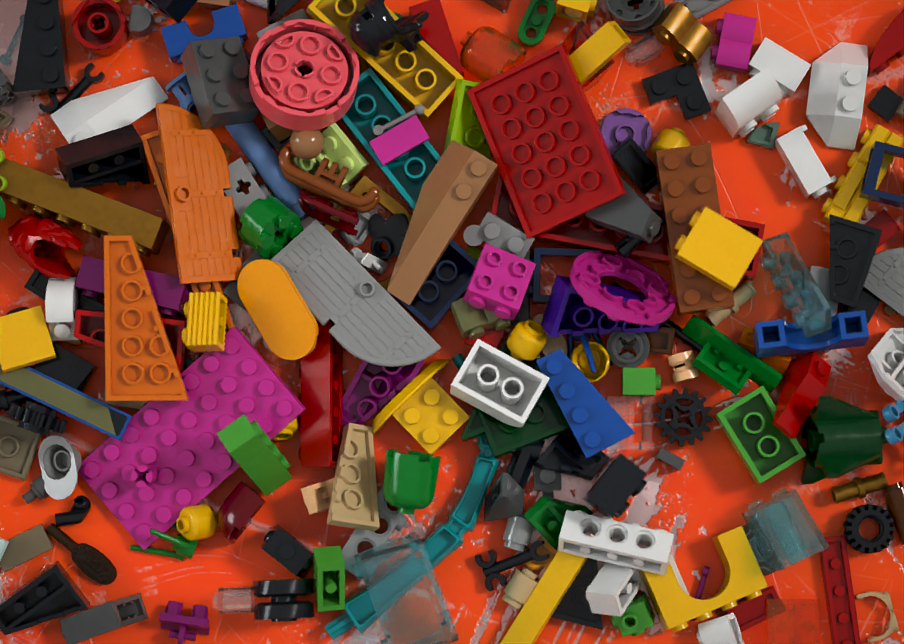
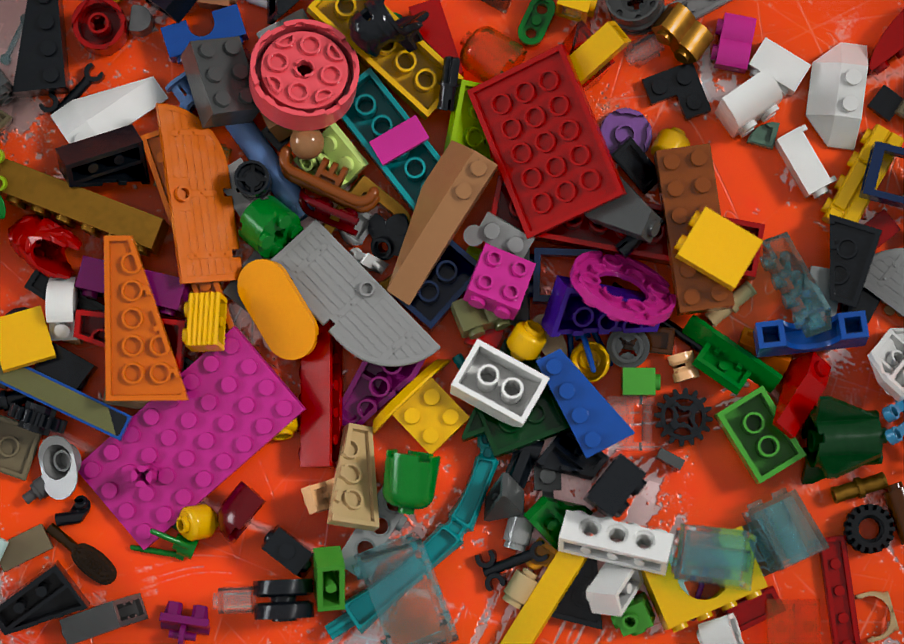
(253, 180): none -> black wheel
(256, 454): bright green brick -> none
(379, 130): light grey hinge -> none
(448, 83): none -> black axle
(714, 556): none -> clear light blue slope

